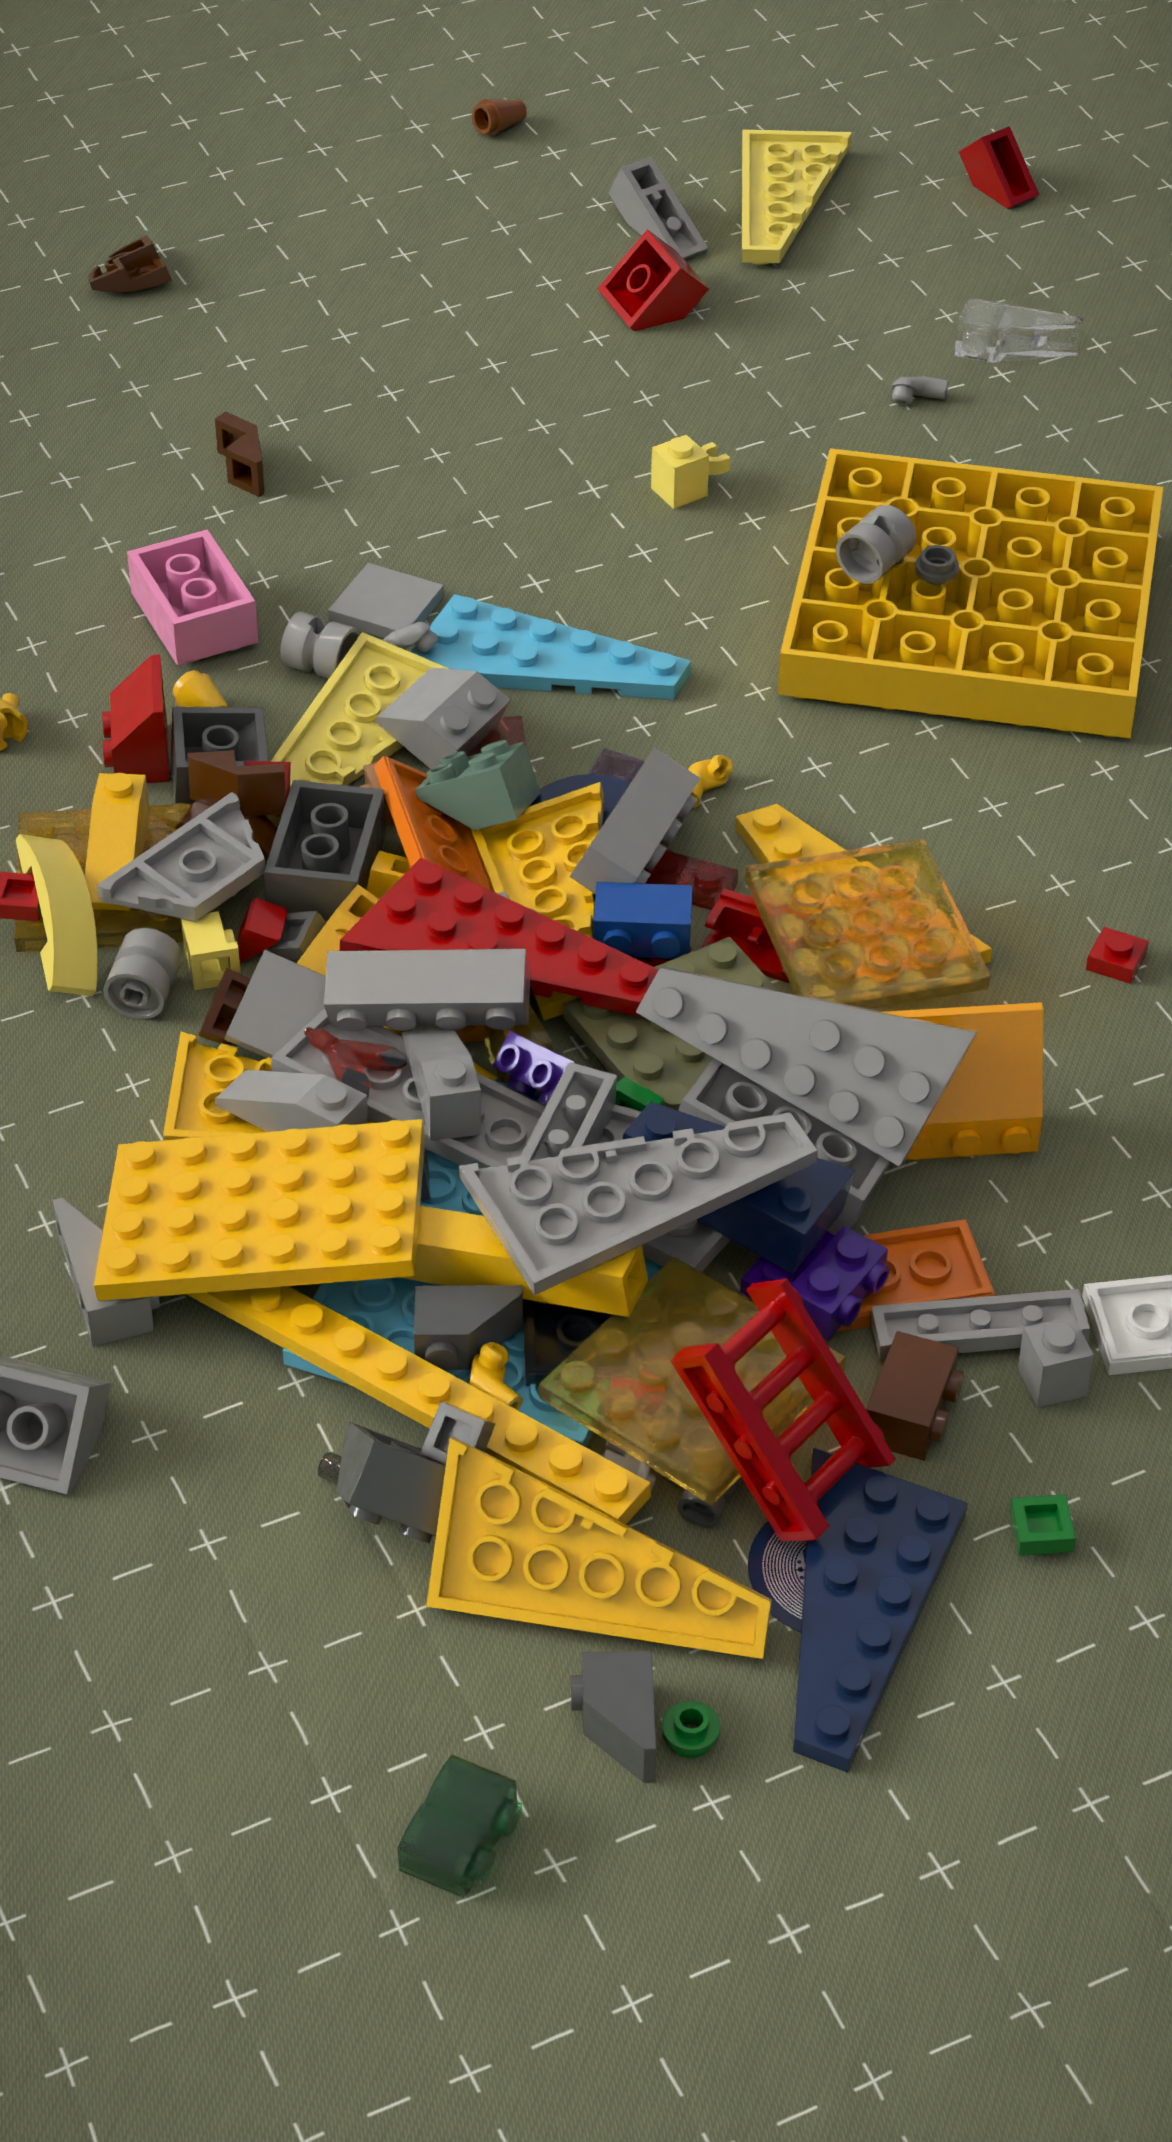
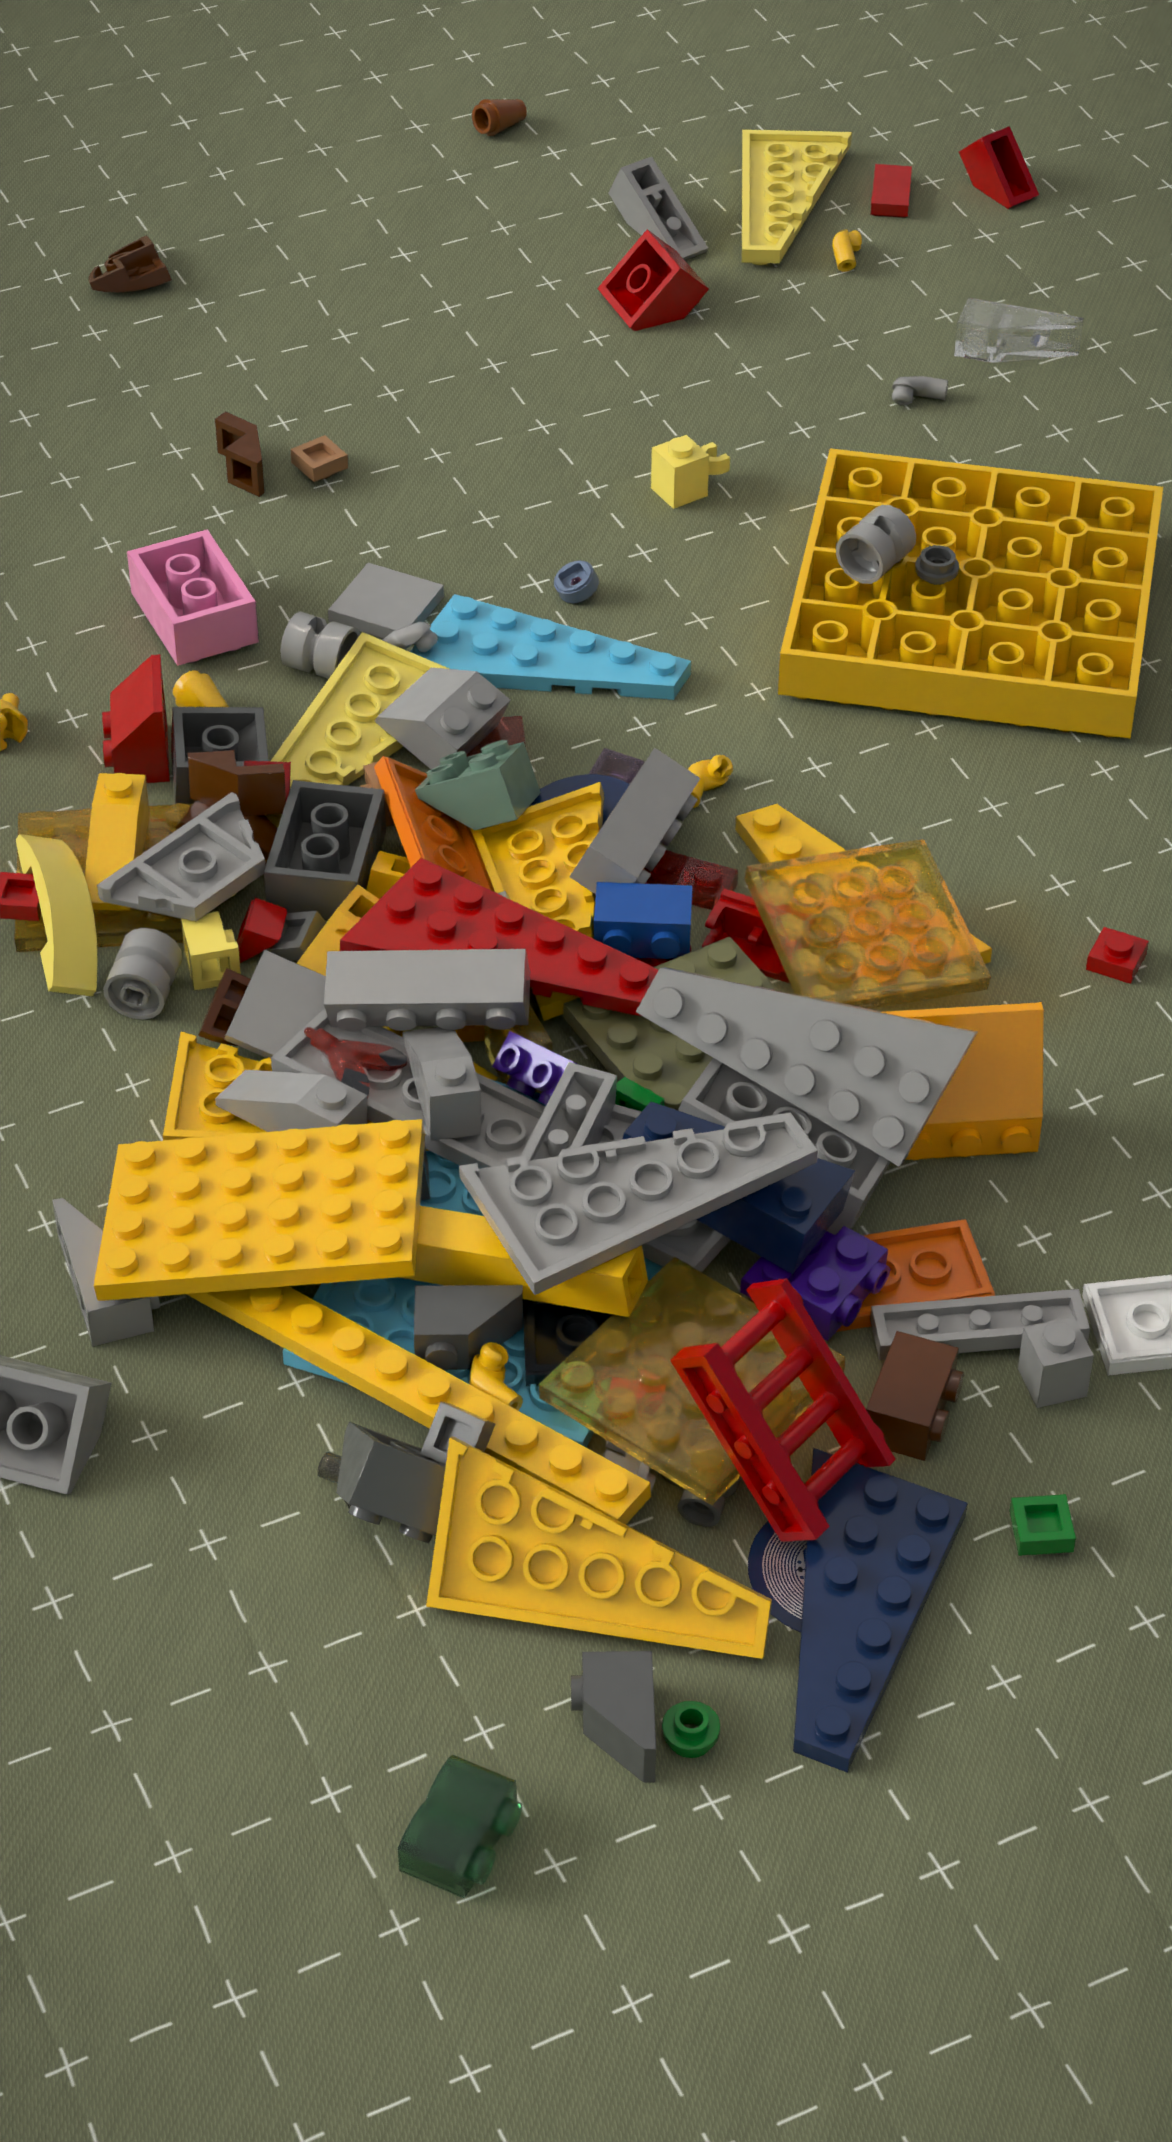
(319, 458): none -> medium nougat plate
(576, 581): none -> sand blue tile
(843, 246): none -> yellow arm
(891, 190): none -> red tile

